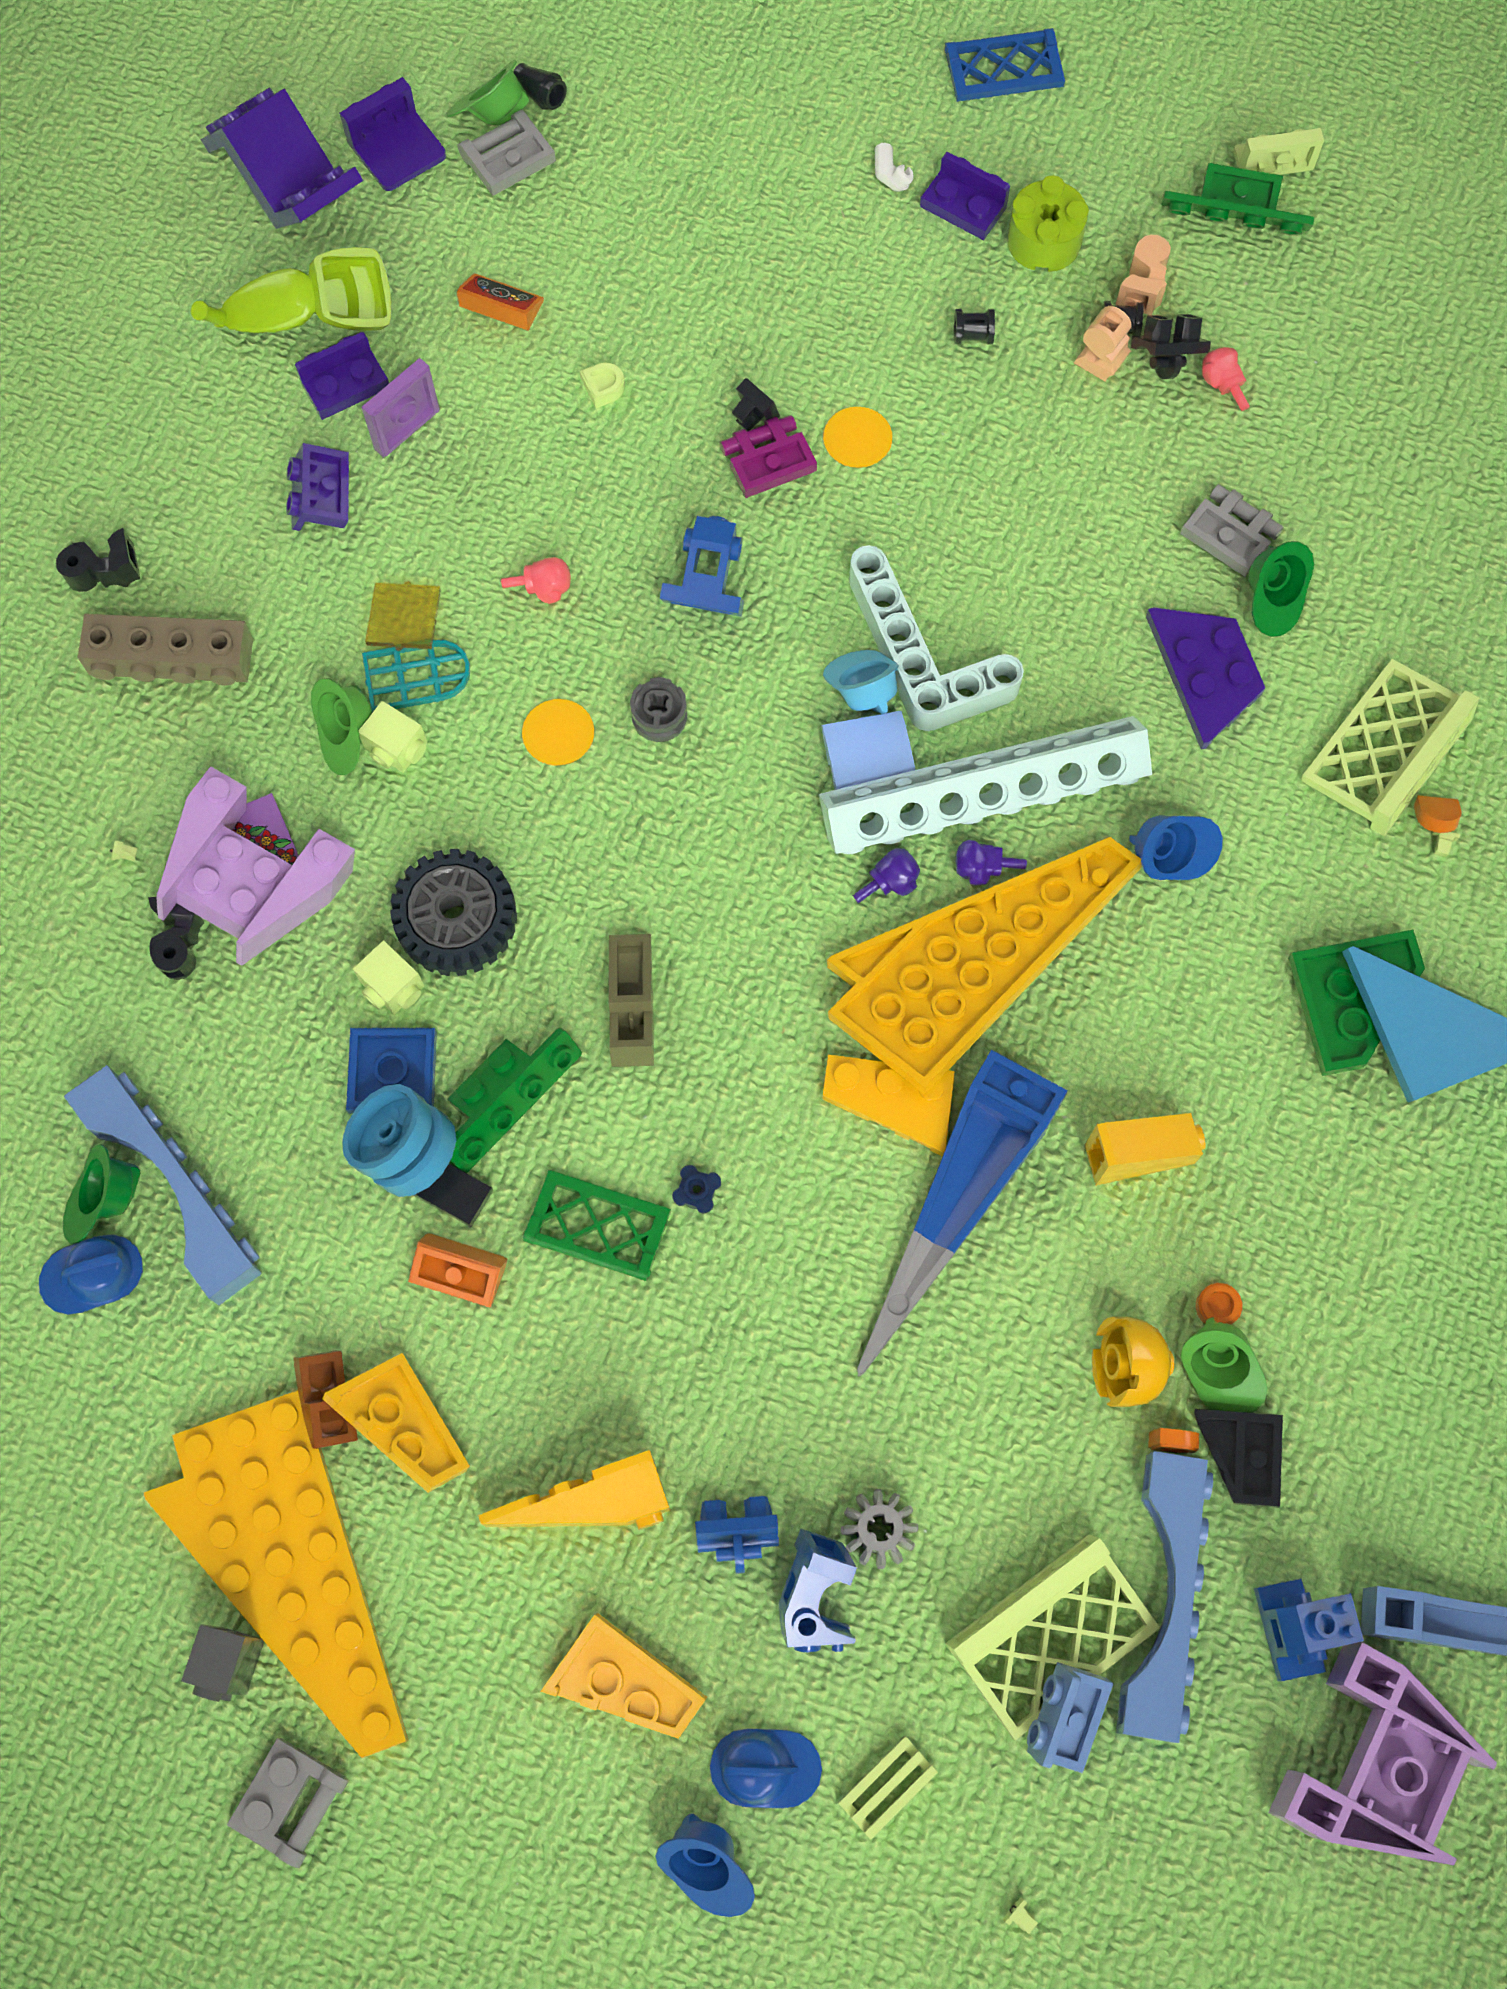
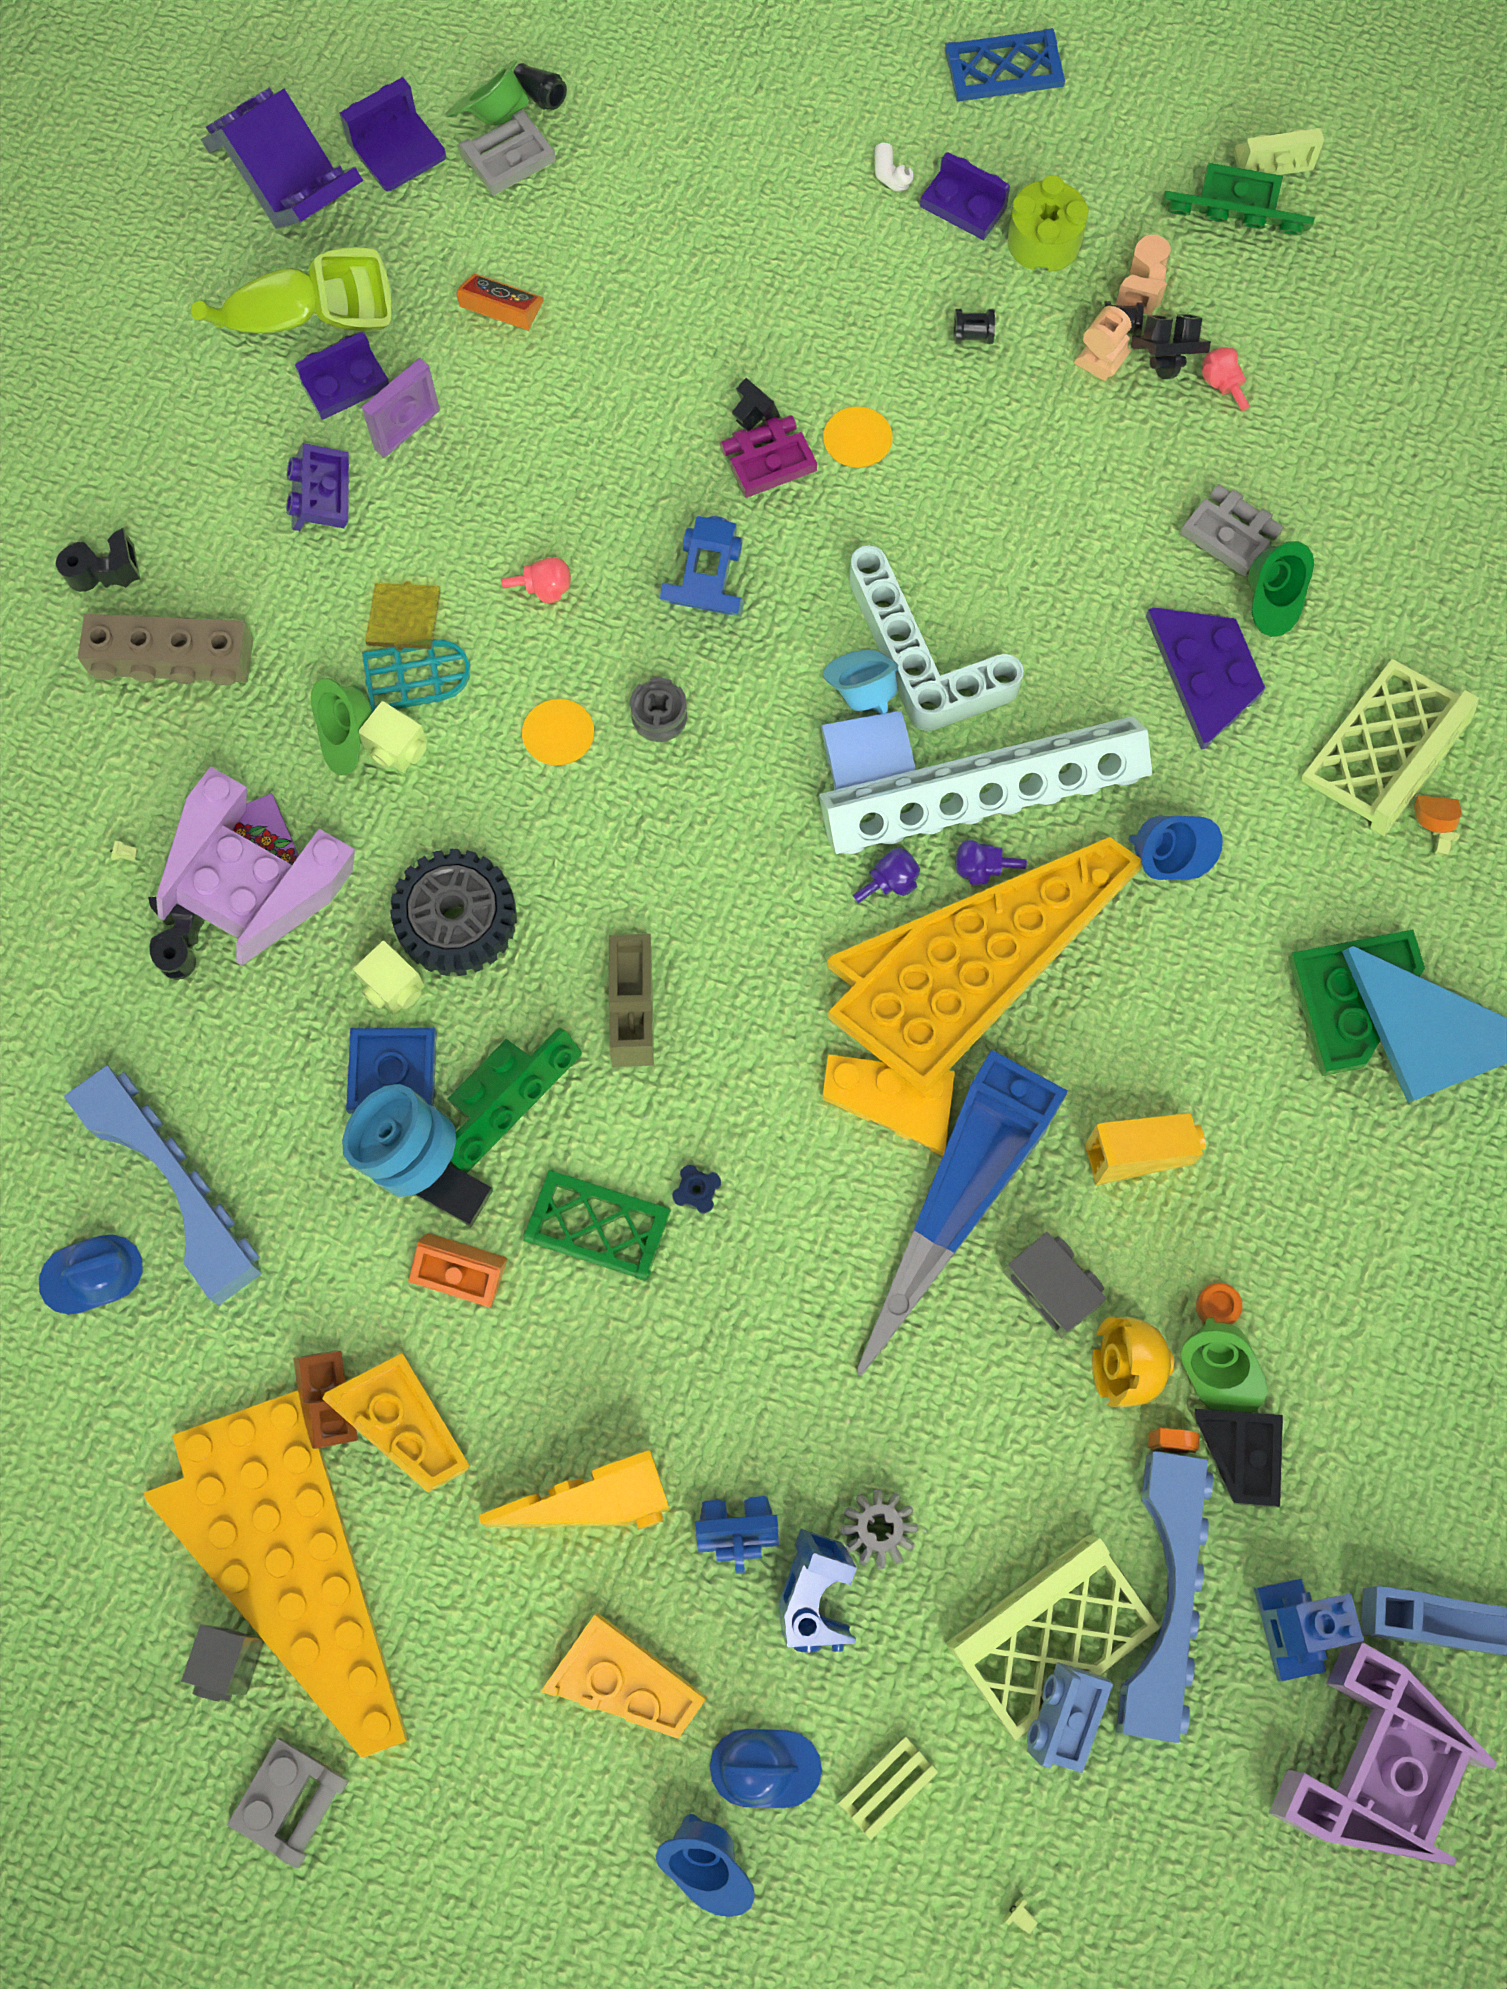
(100, 1193): green piece -> none
(603, 383): yellowish green tile -> none
(1055, 1283): none -> dark grey brick

